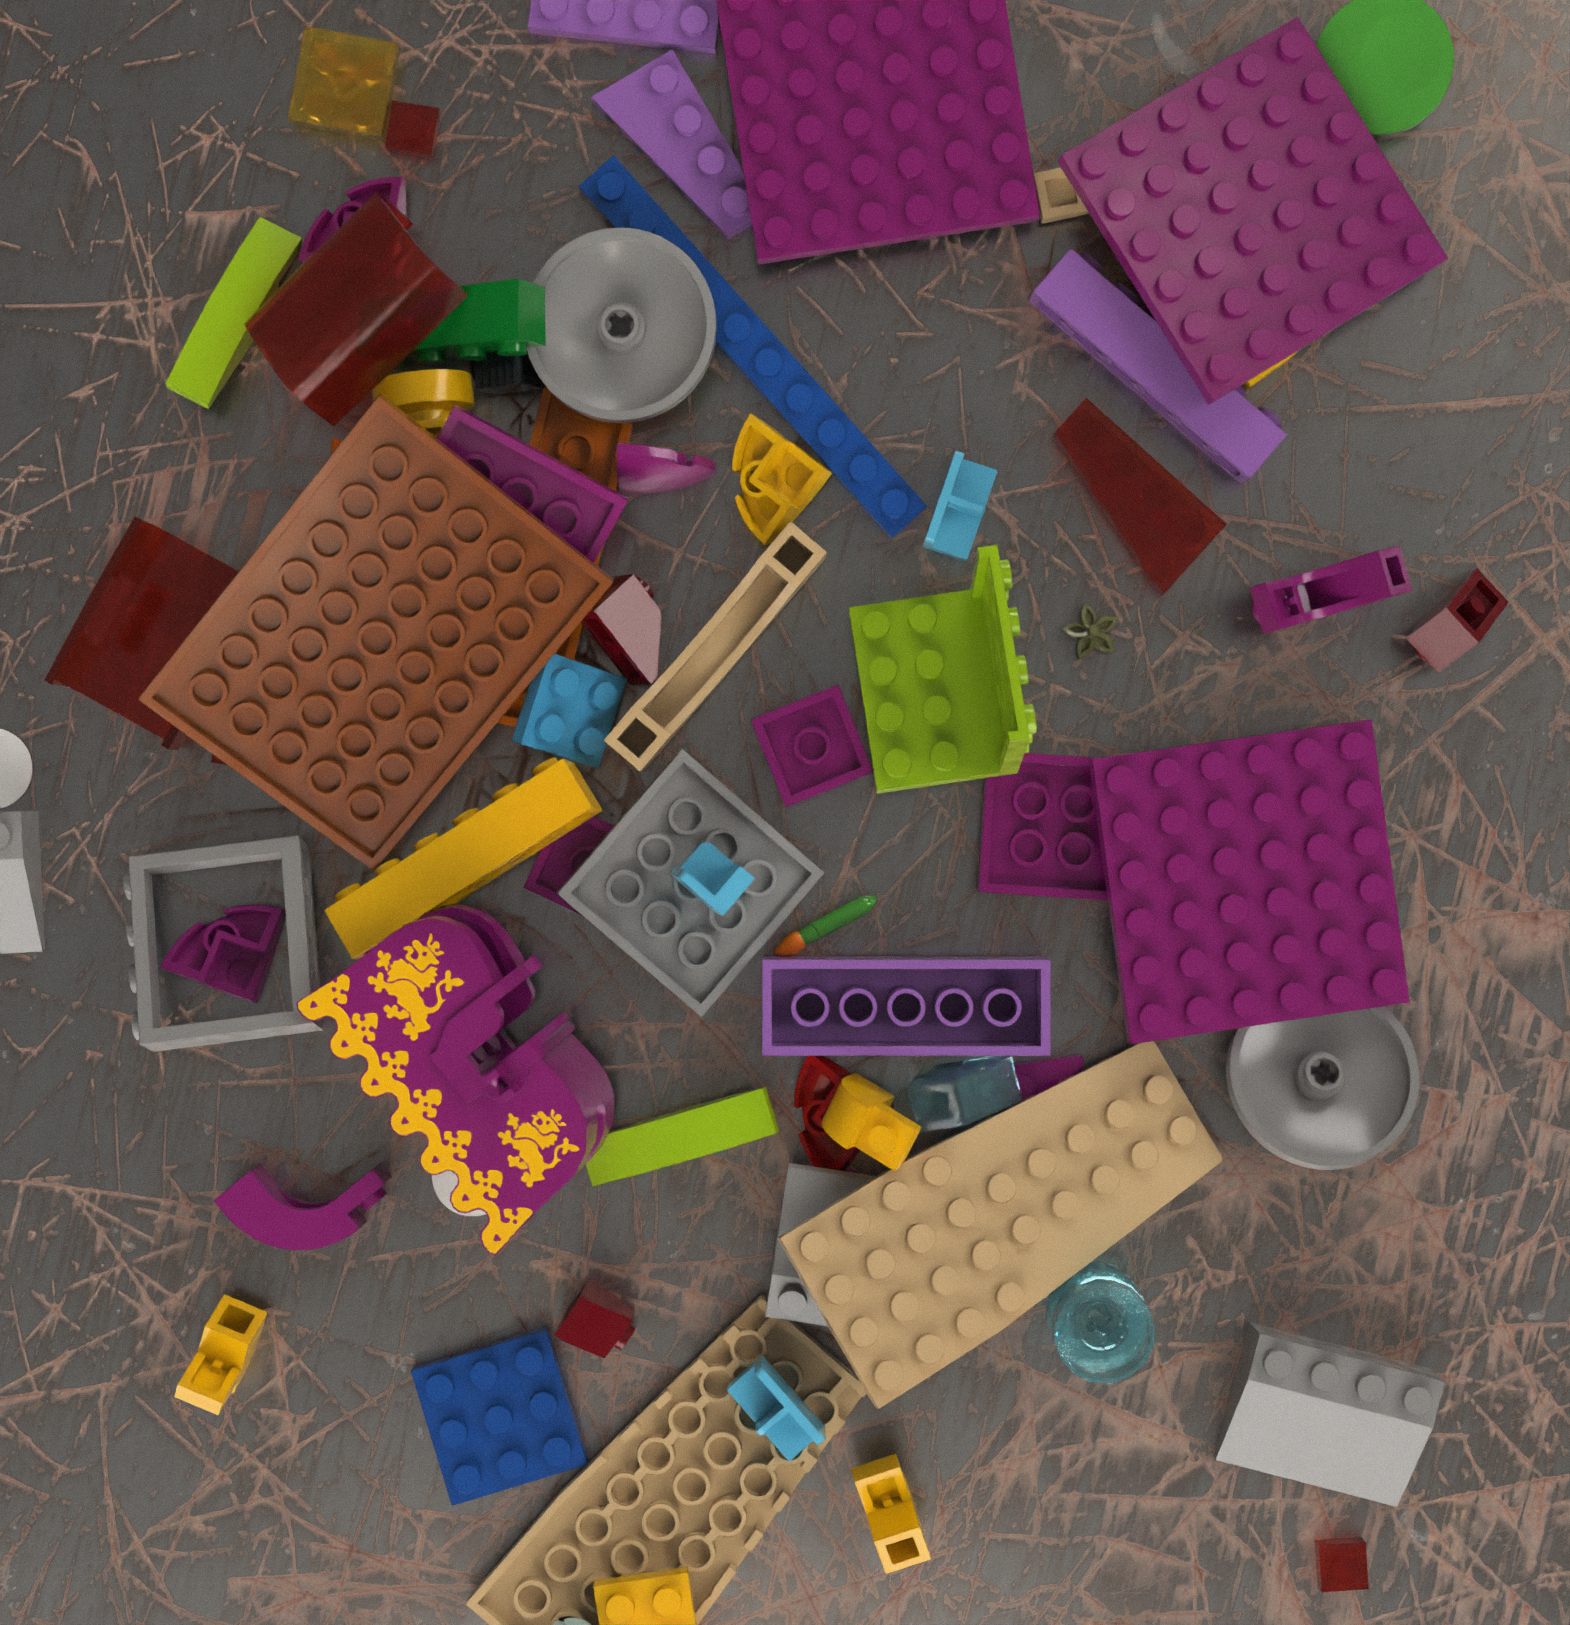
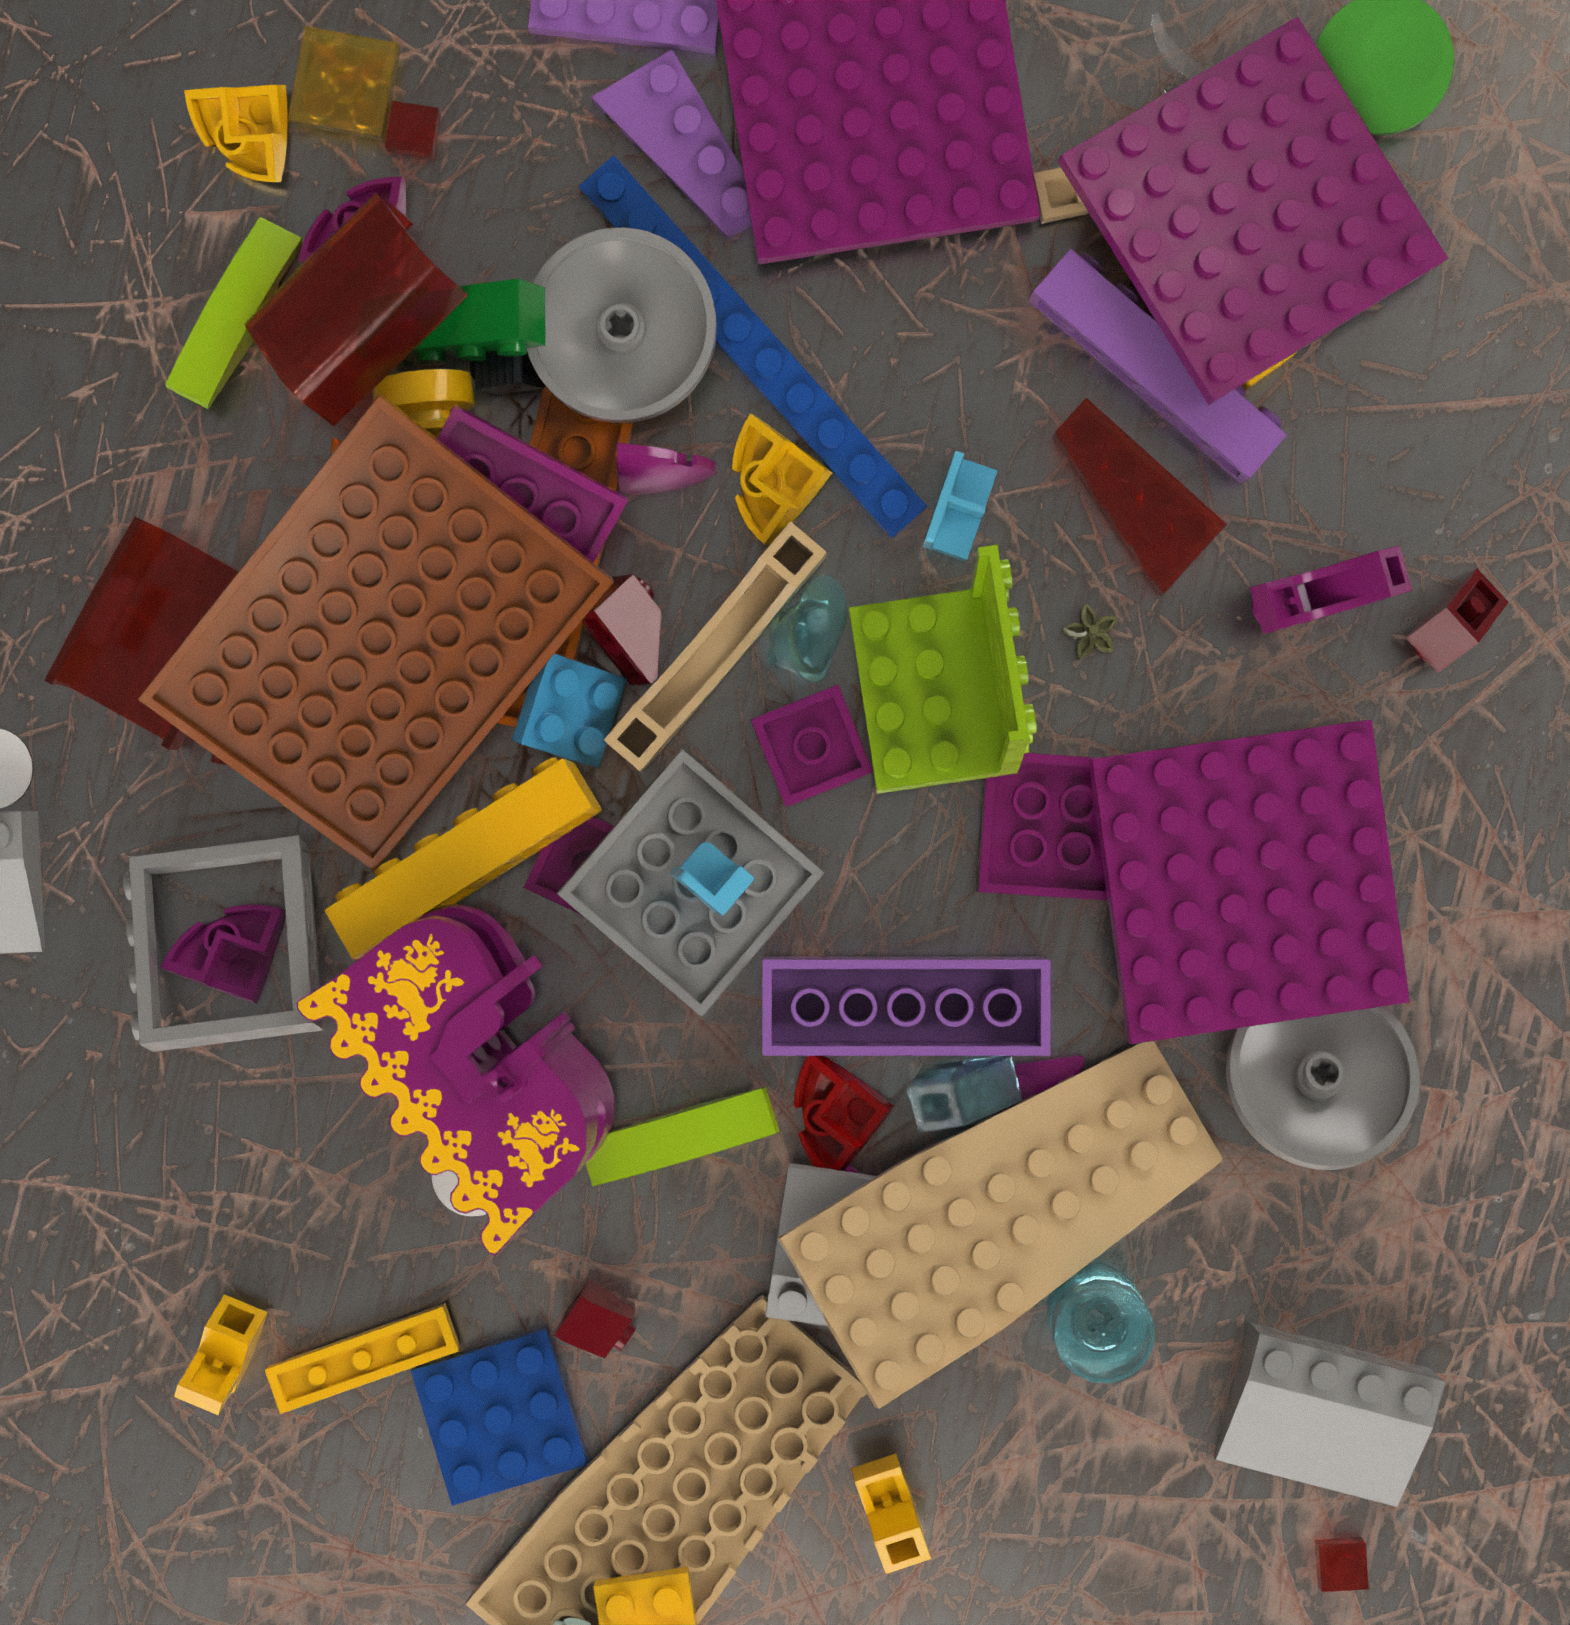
(245, 126): none -> yellow brick
(284, 1222): magenta arch -> none
(362, 1358): none -> yellow plate
(776, 1408): medium azure panel -> none
(797, 940): bright green piece -> none
(809, 632): none -> clear light blue piece
(863, 1119): yellow brick -> none

